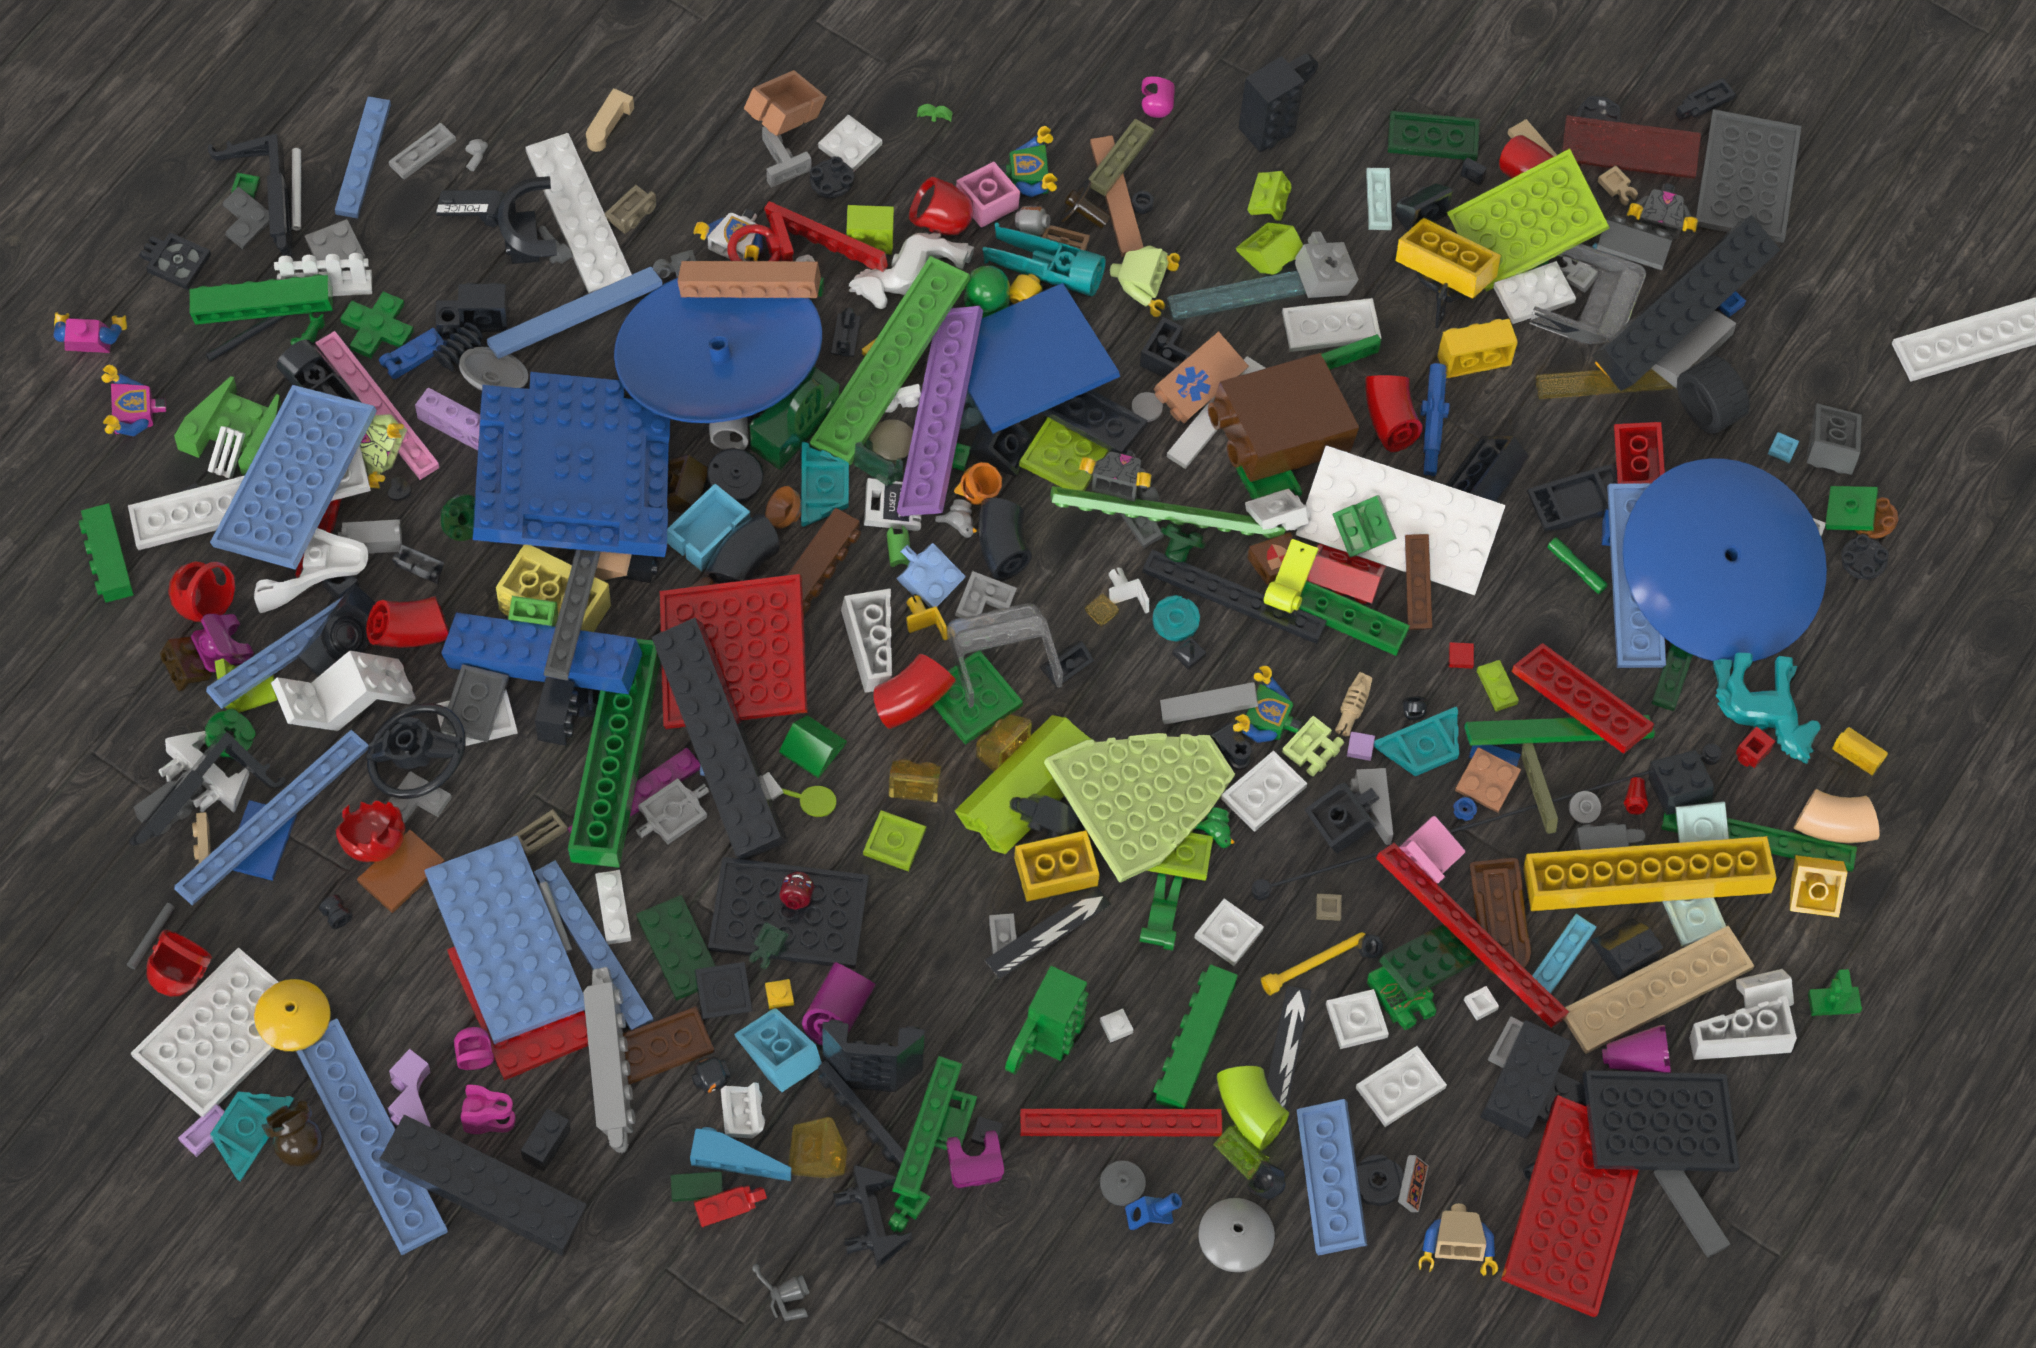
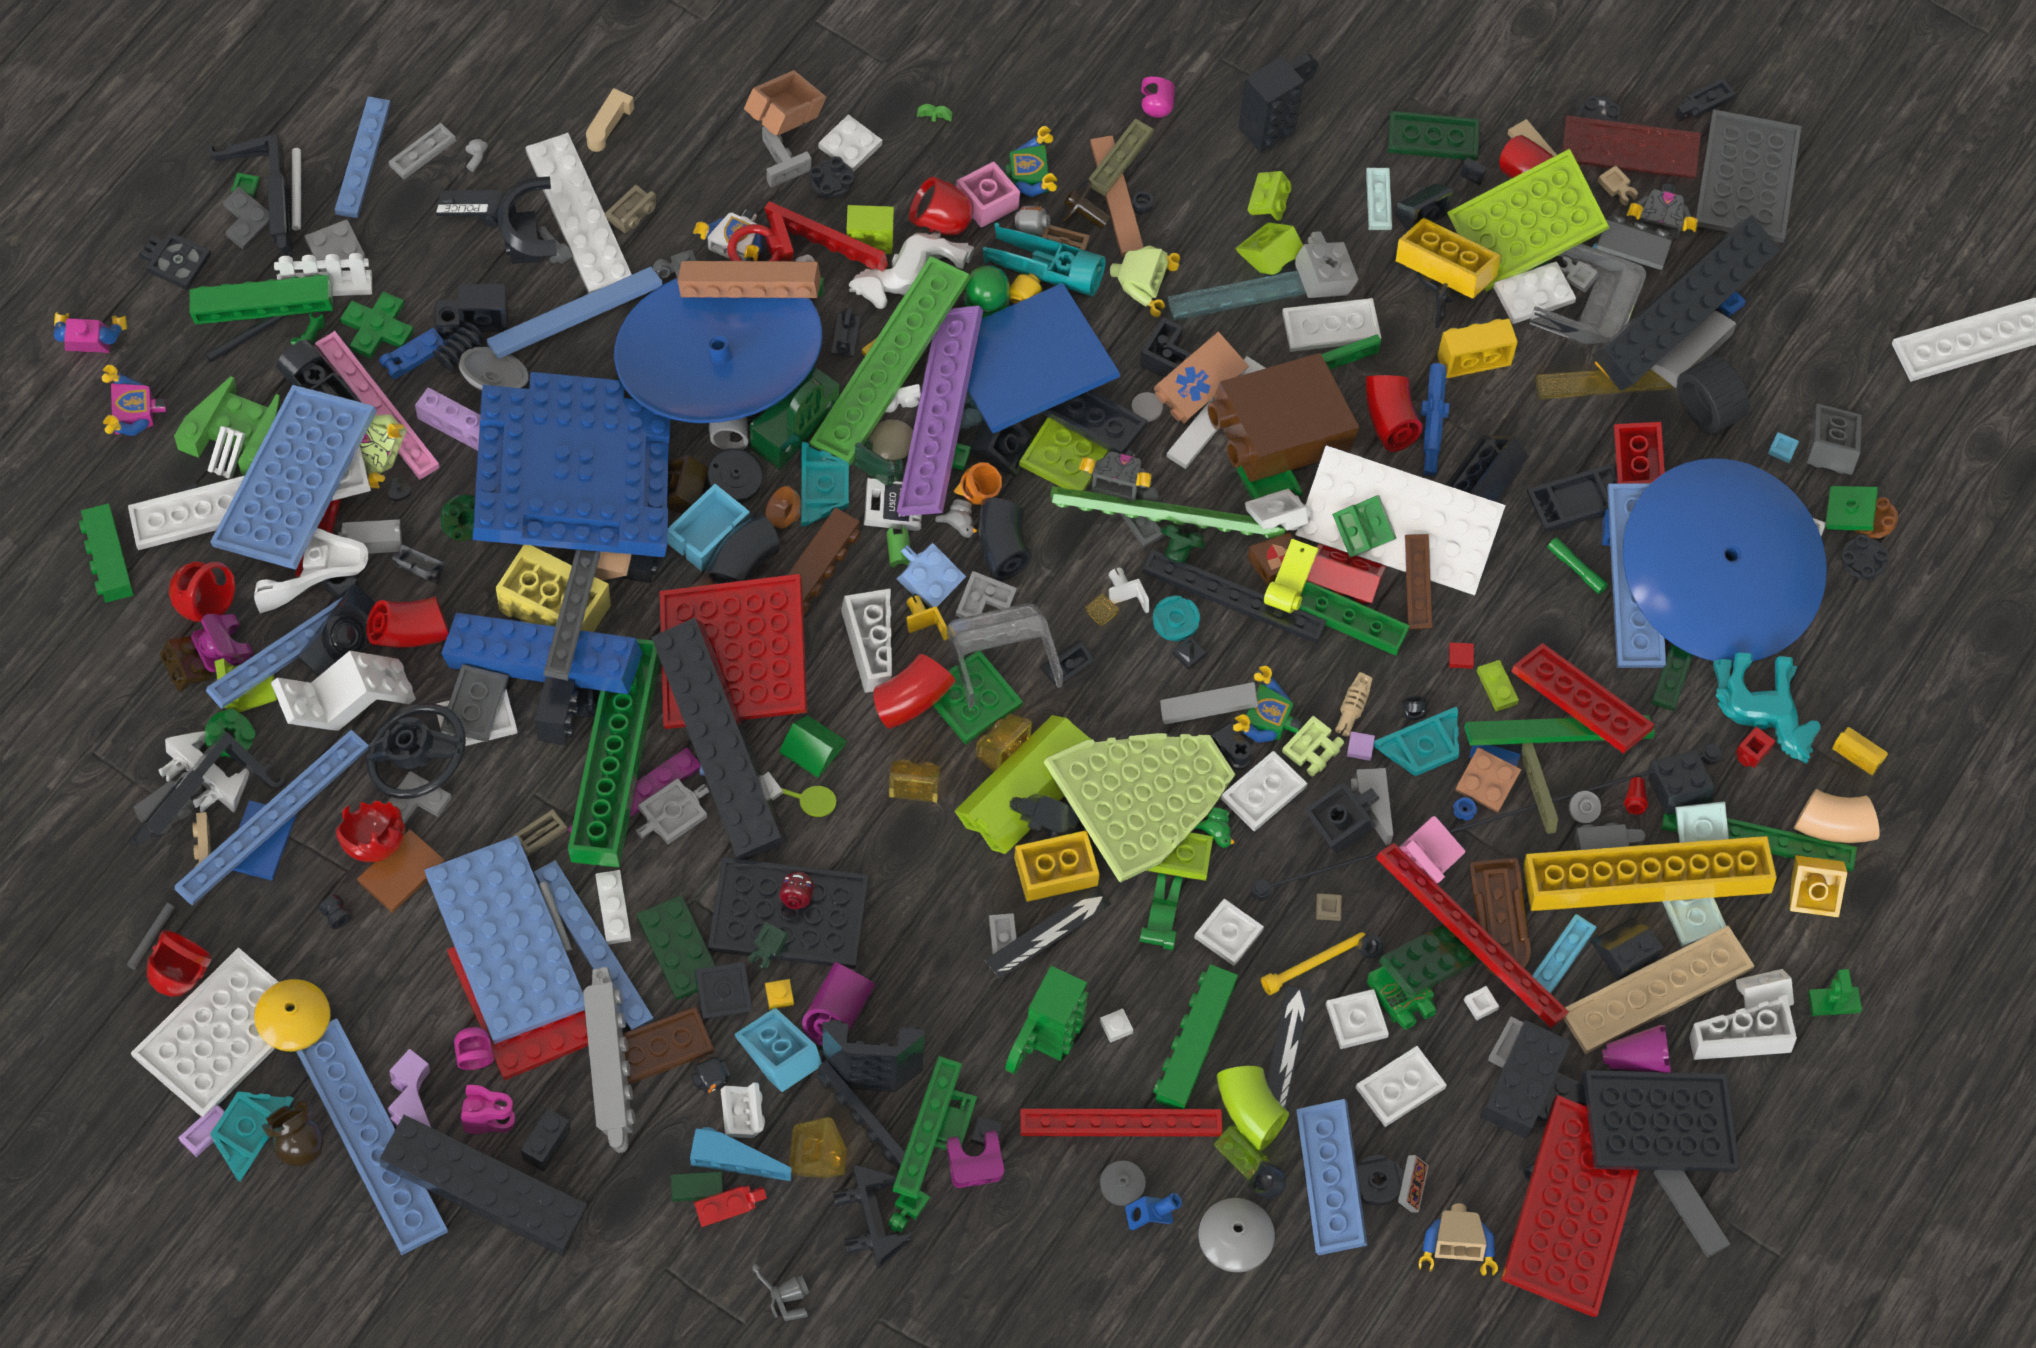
(533, 611): bright green slope -> none
(894, 840): lime tile -> none

